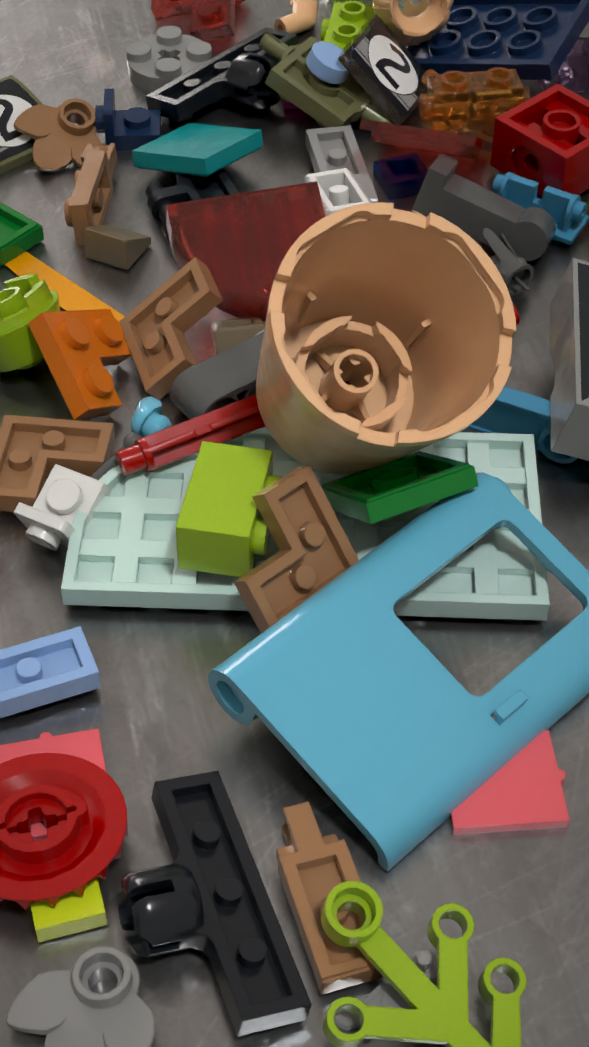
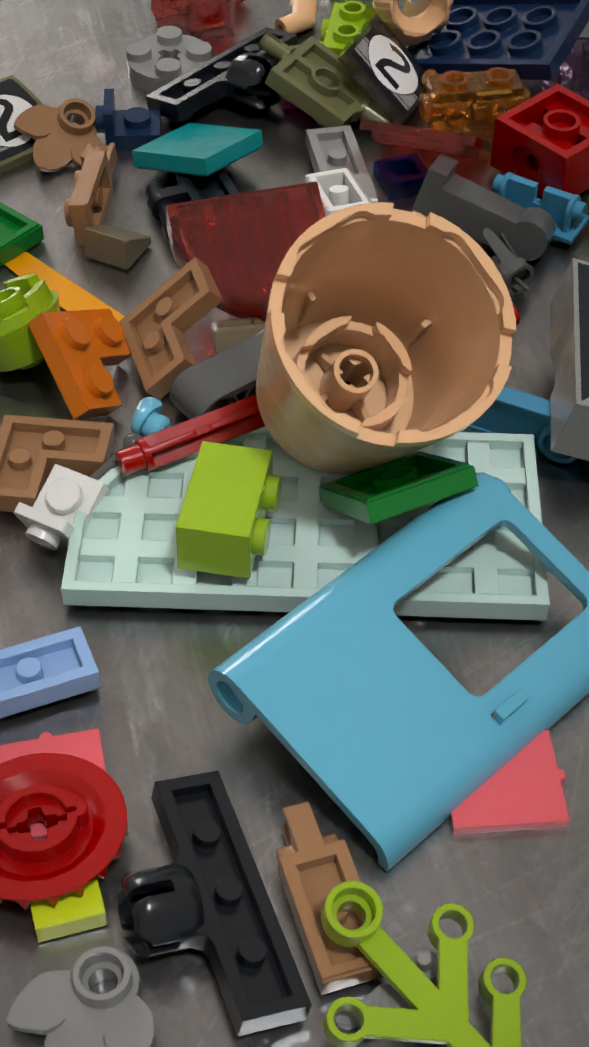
(309, 544): medium nougat plate -> none
(324, 63): light blue tile -> none

